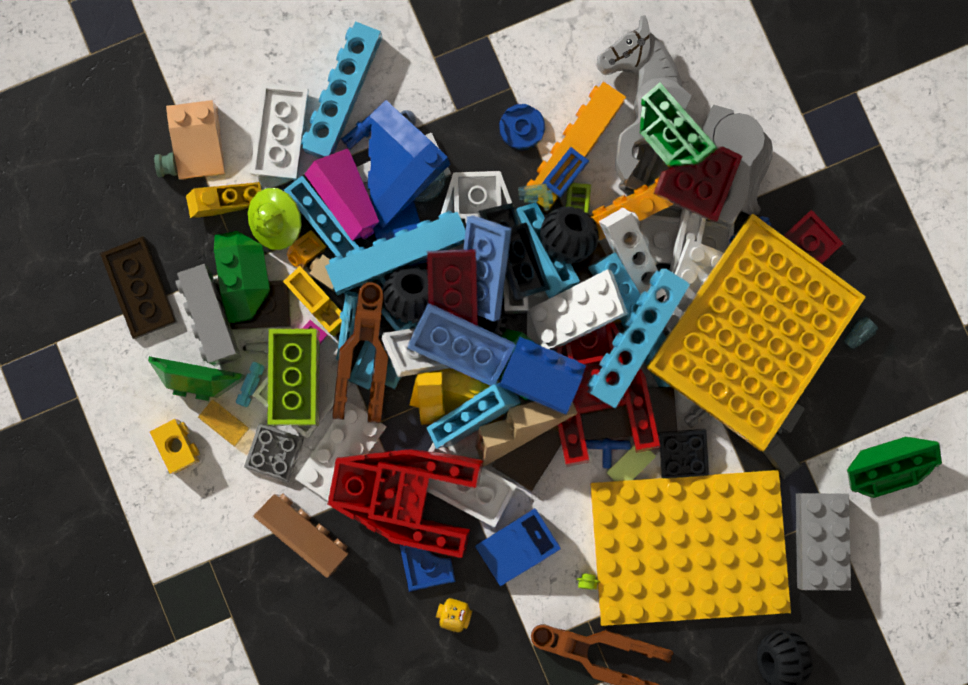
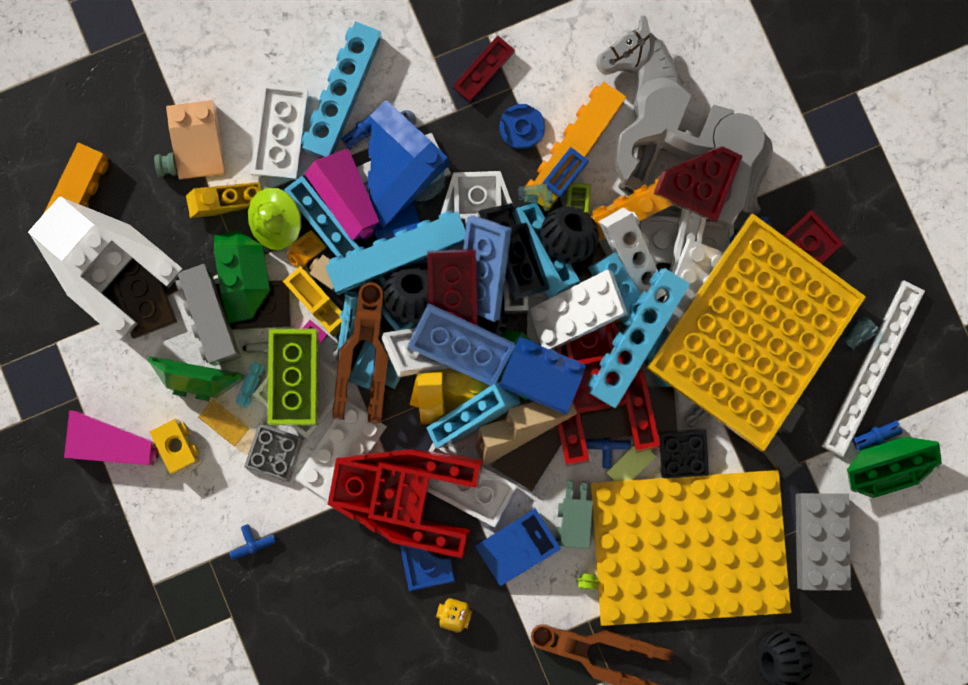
(80, 176): none -> light orange brick
(90, 252): none -> white wedge
(101, 441): none -> dark pink slope
(252, 546): none -> blue piece
(302, 535): medium nougat slope -> none
(483, 69): none -> dark red plate
(576, 518): none -> sand green hinge
(672, 130): green wedge -> none
(873, 369): none -> white tile
(877, 436): none -> blue pin

